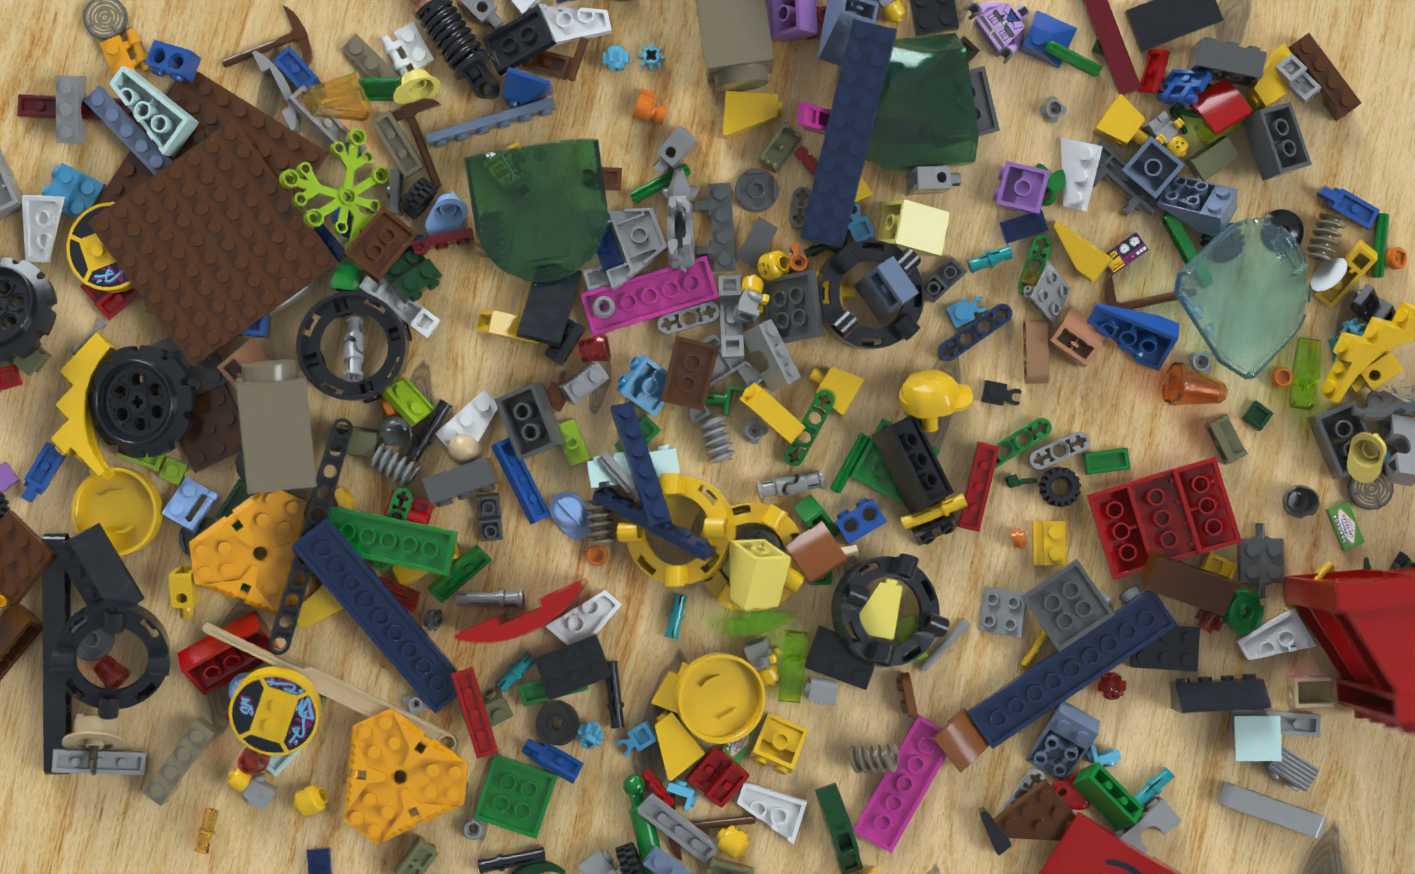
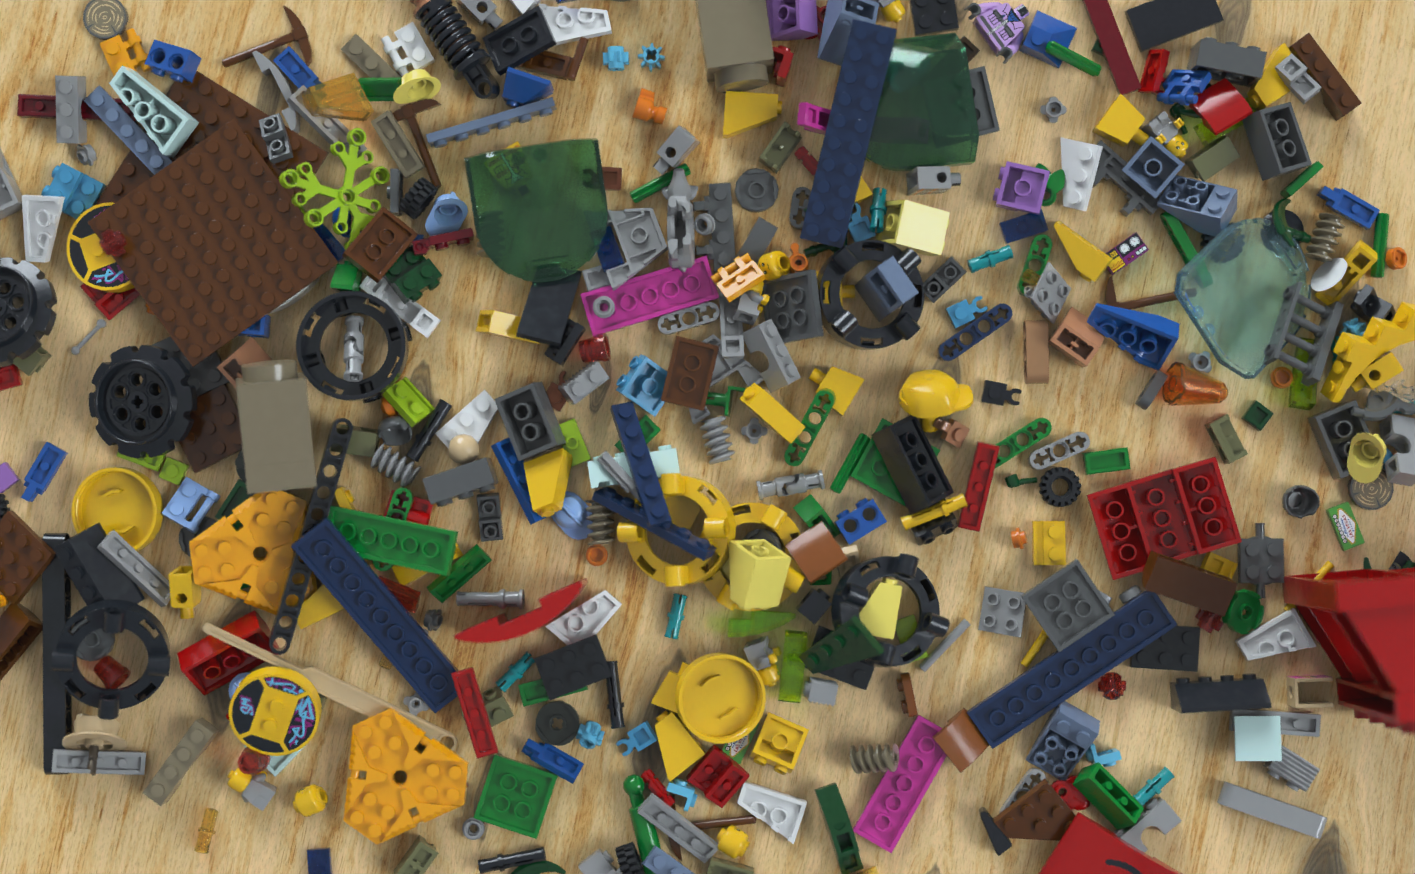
(78, 433): yellow arch -> none
(86, 154): none -> light grey plate
(113, 242): none -> clear red gear
(136, 567): none -> light grey plate
(276, 138): none -> dark grey slope
(548, 480): none -> yellow slope
(700, 226): none -> light grey plate
(740, 281): none -> light orange plate
(784, 61): none -> red bracket
(814, 605): none -> black brick
(841, 647): none -> dark green wing
(878, 210): none -> teal pin
(952, 431): none -> nougat plate
(1151, 389): none -> dark grey beam
(1282, 226): none -> dark green piece
(1299, 181): none -> green tile
(1323, 334): none -> dark grey fence

